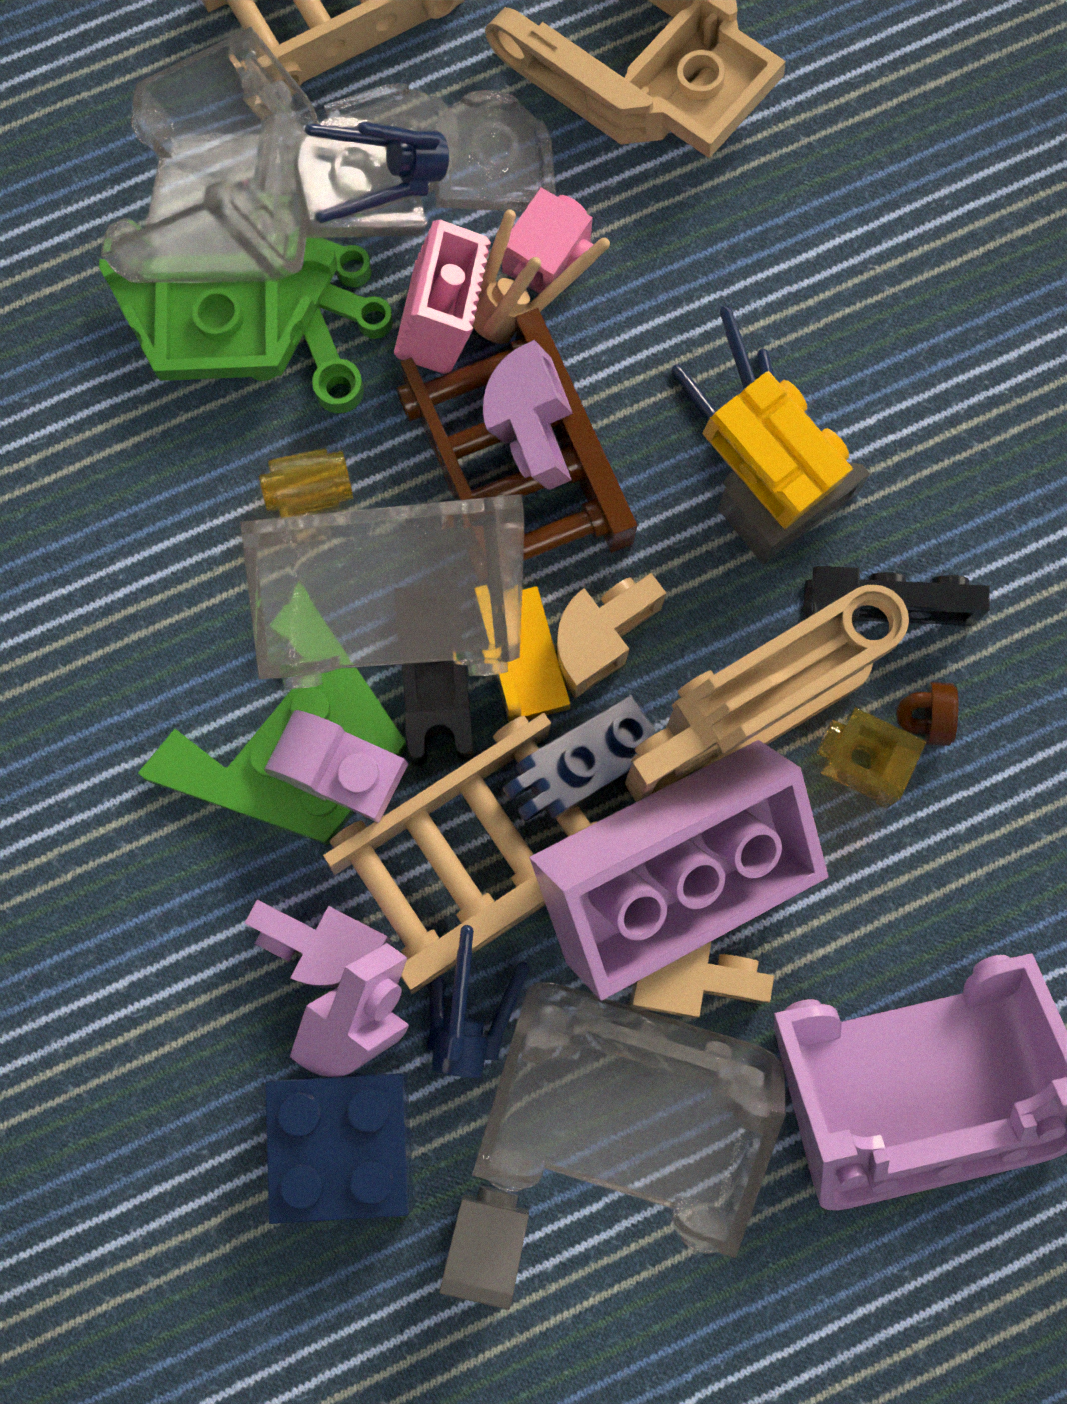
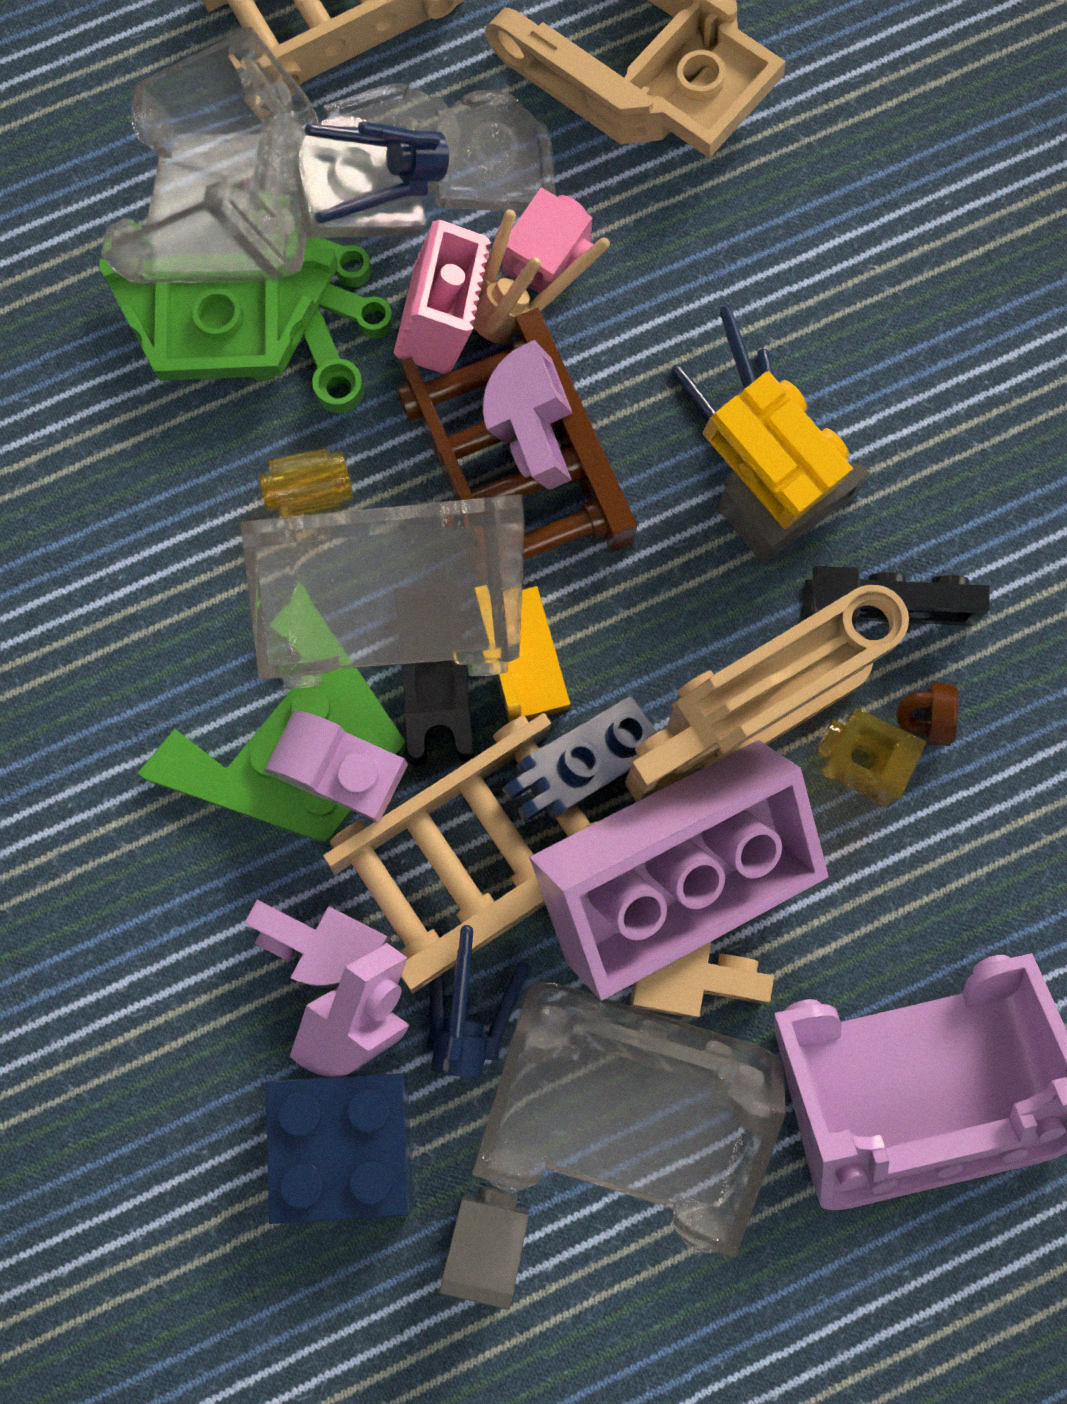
(591, 636): tan brick -> none

